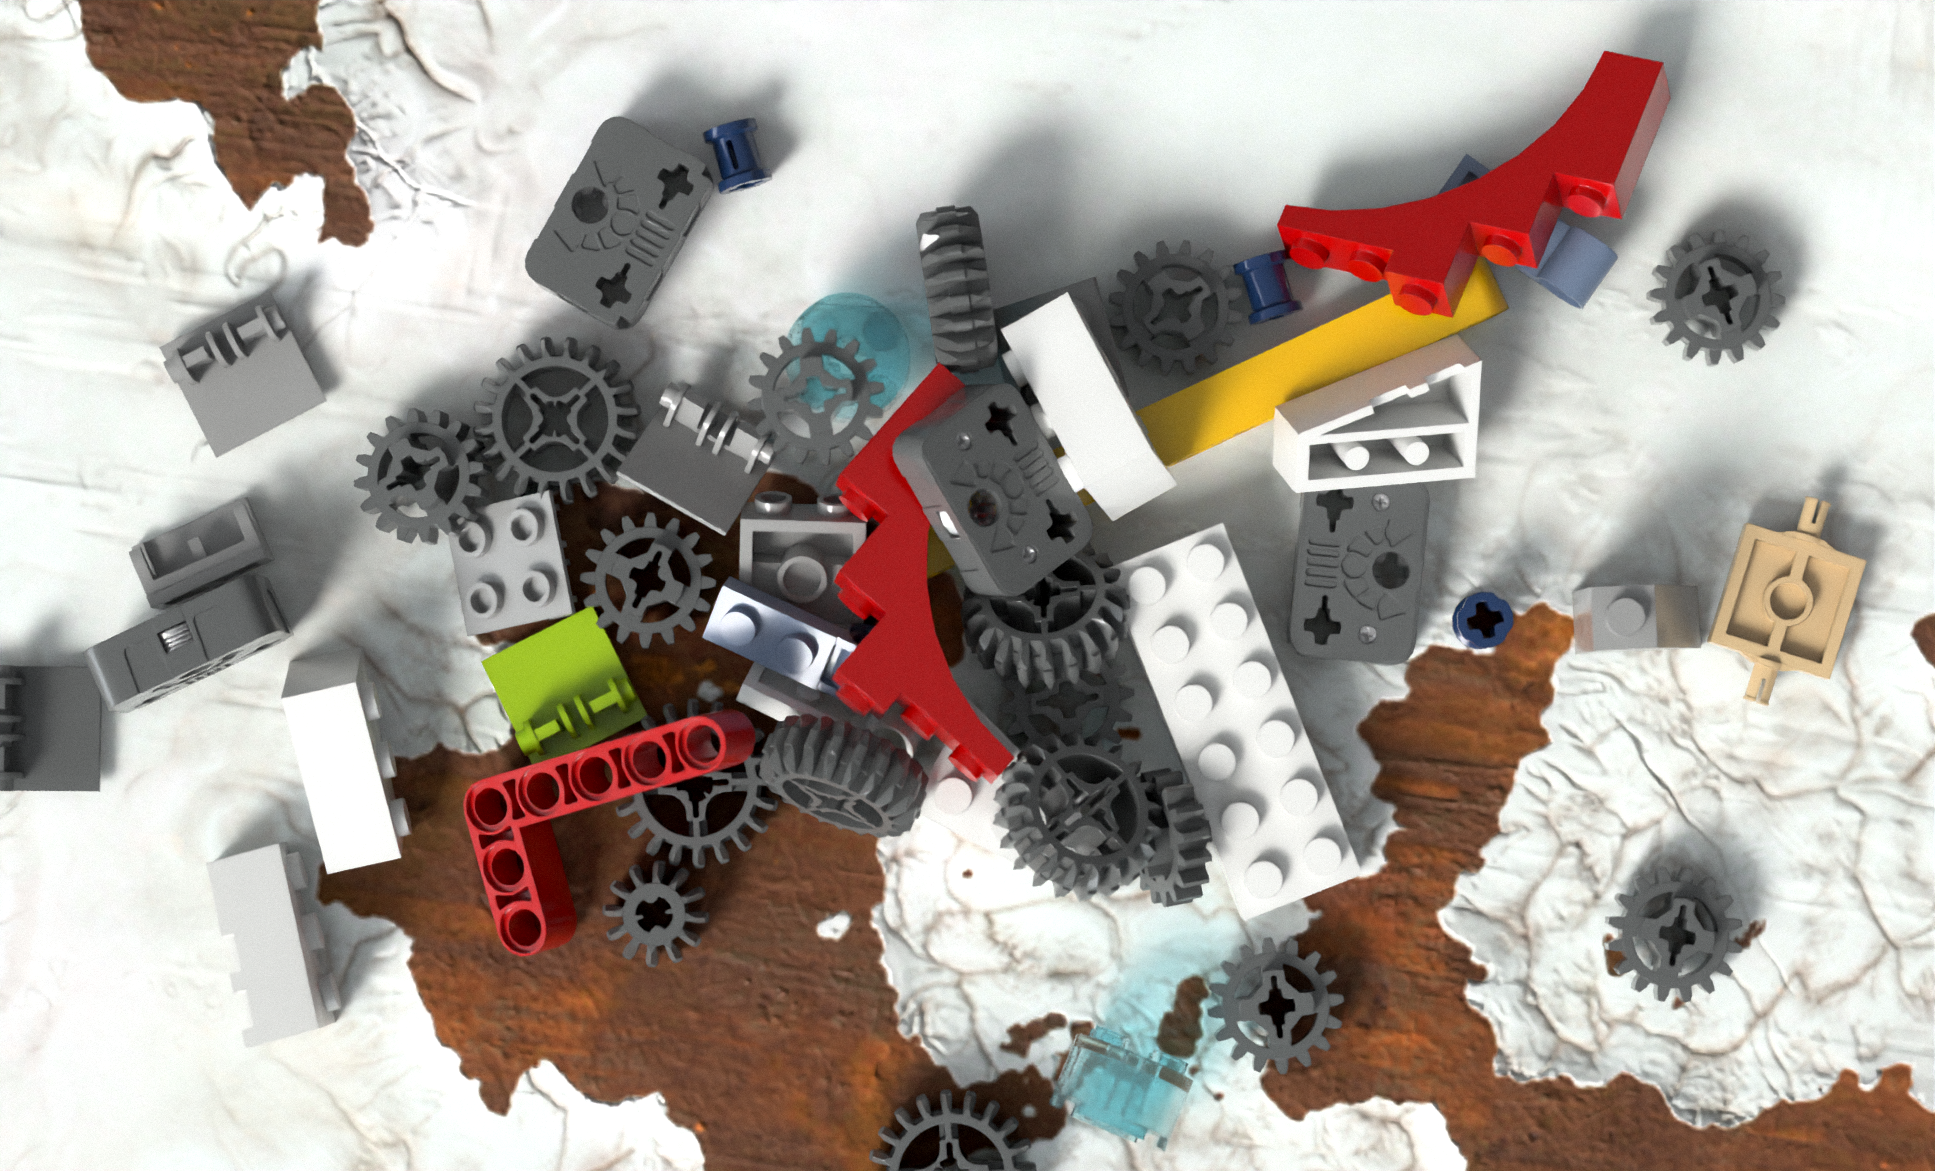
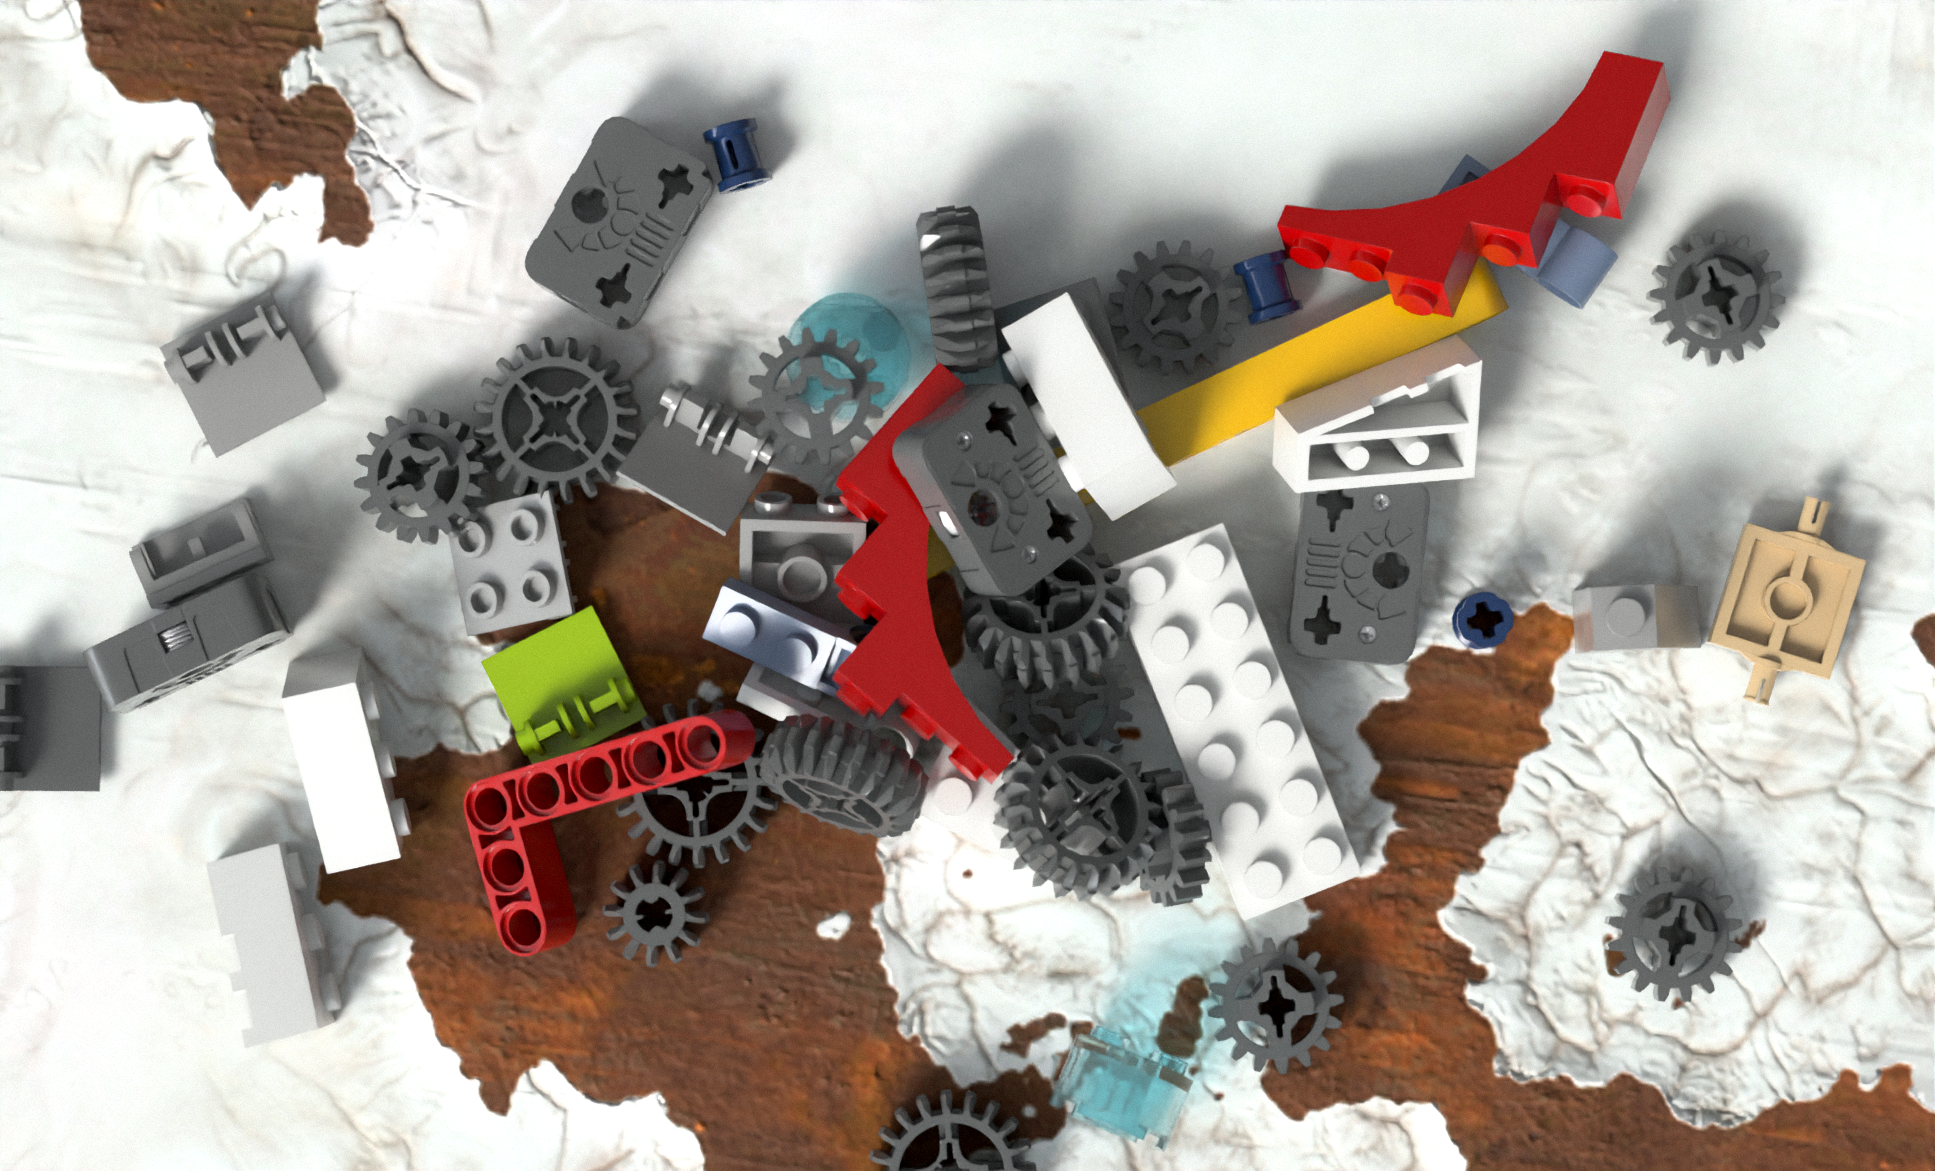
(622, 568): dark grey gear -> none

